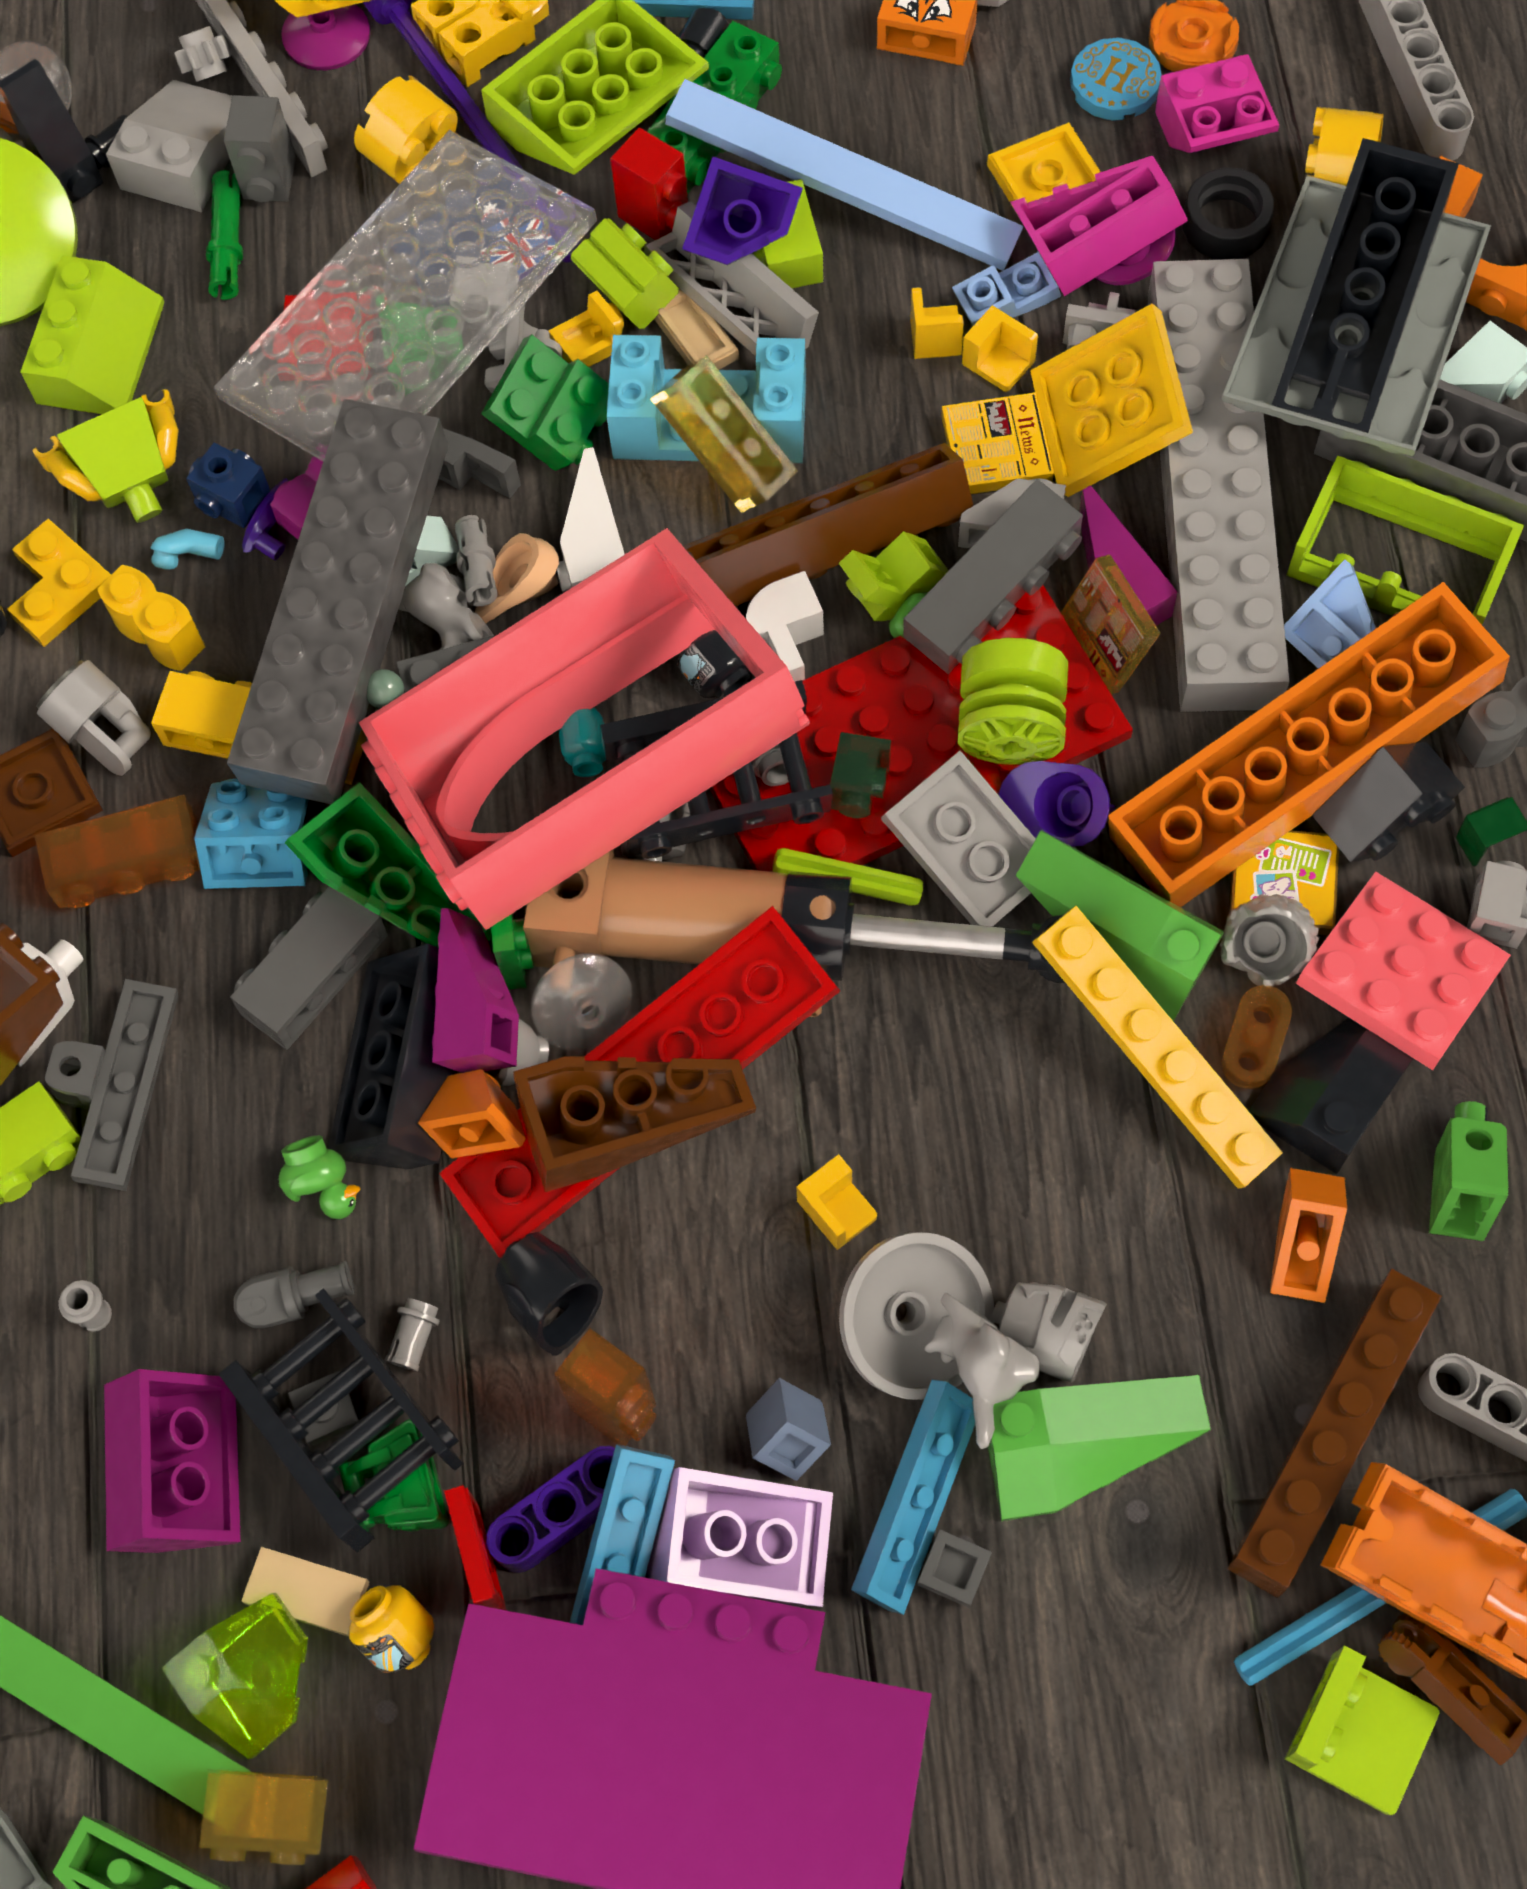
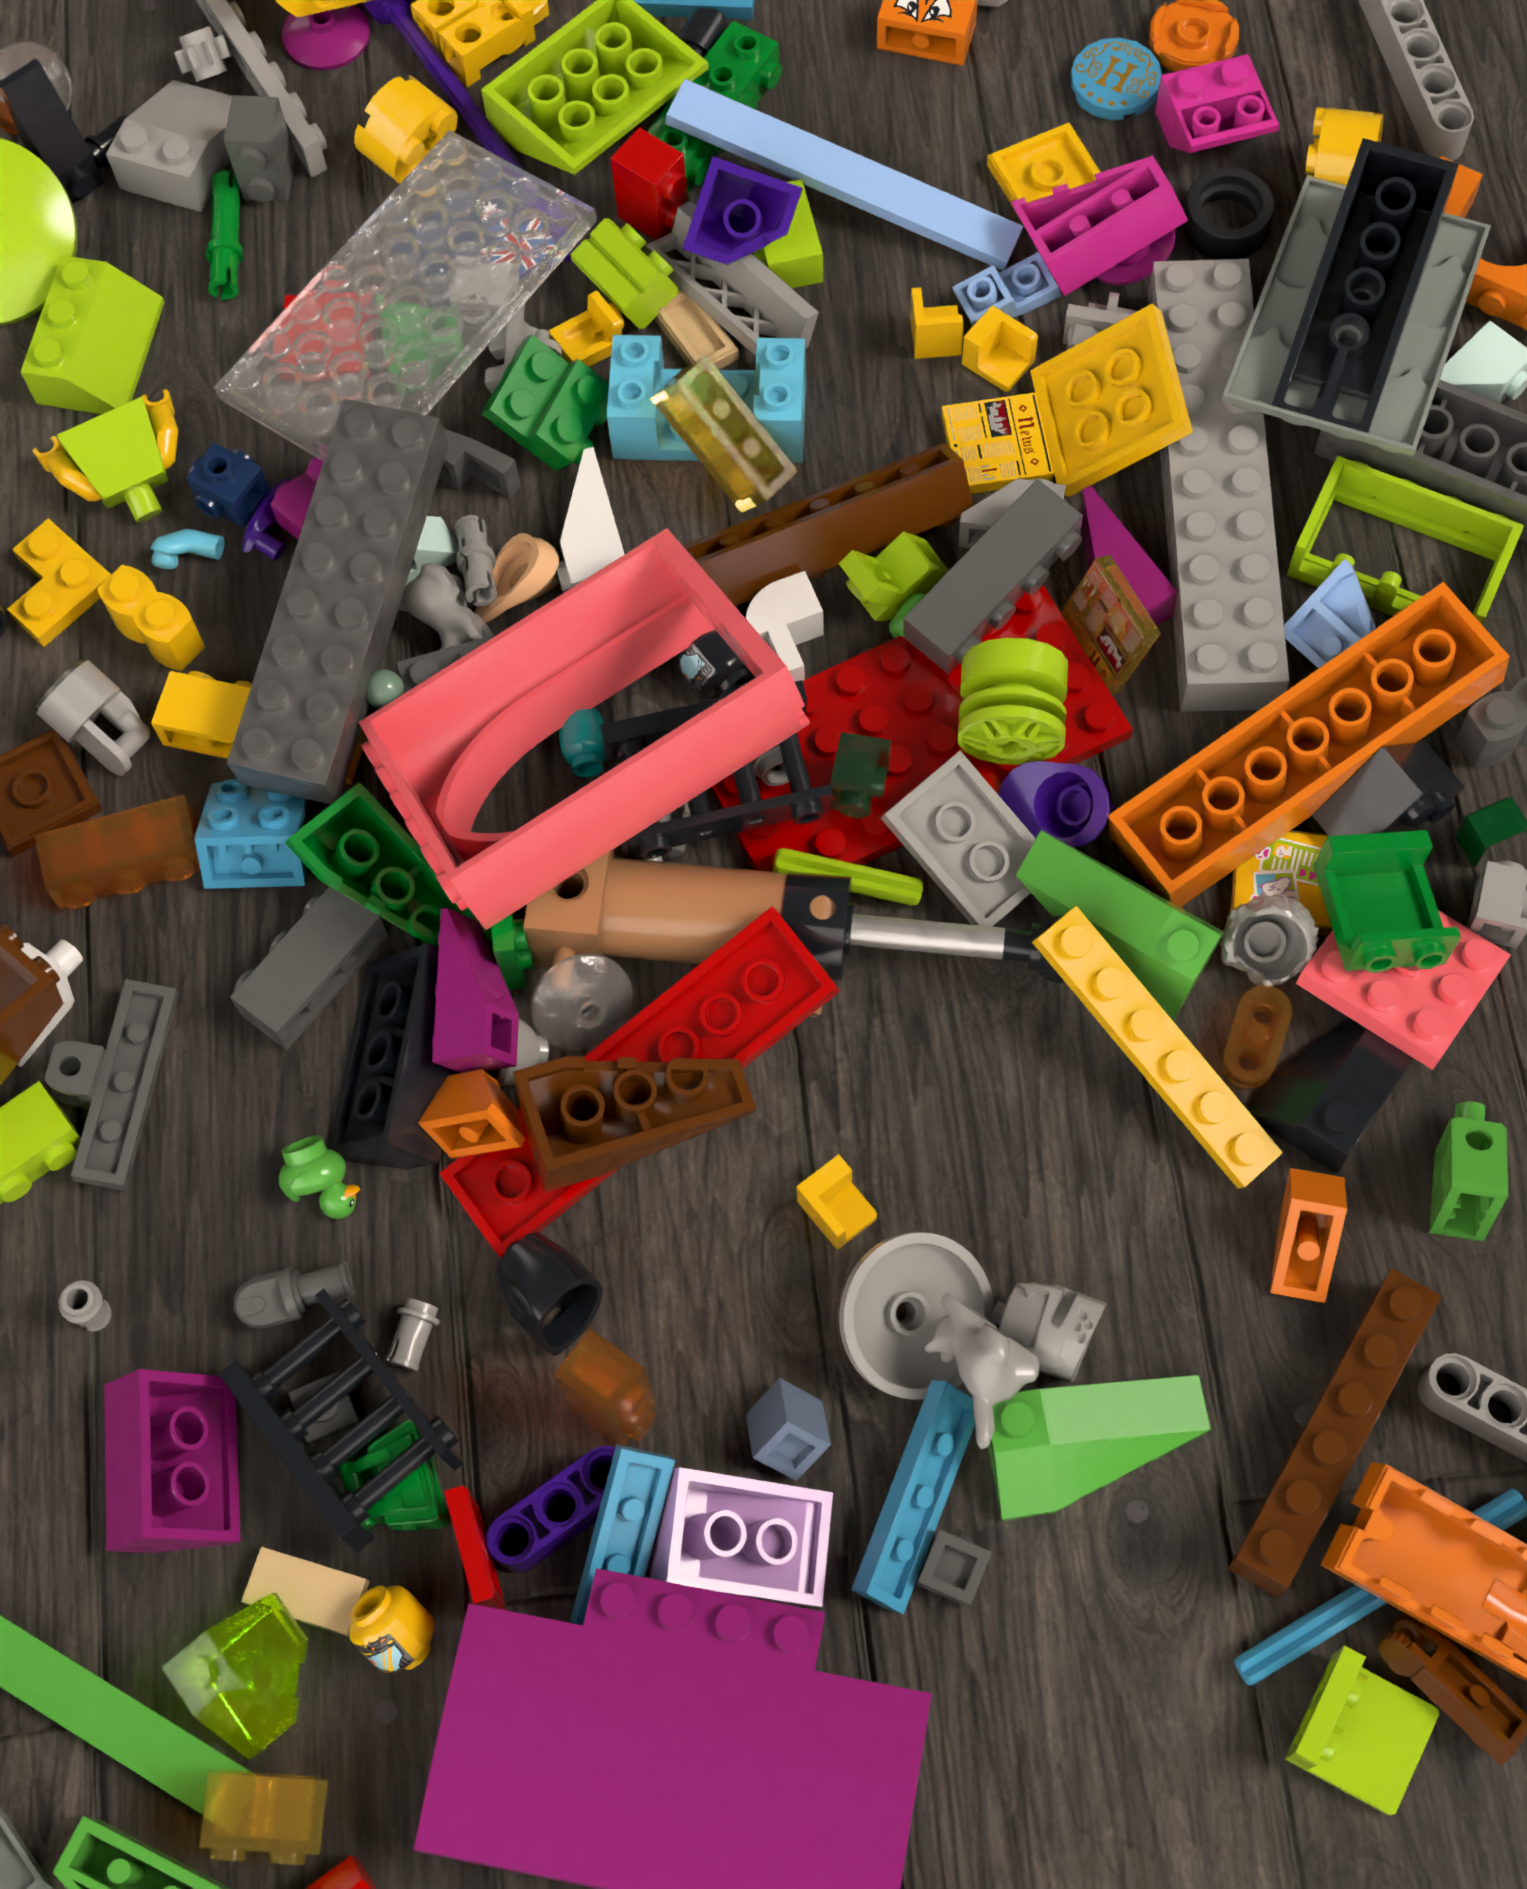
(1383, 901): none -> green panel

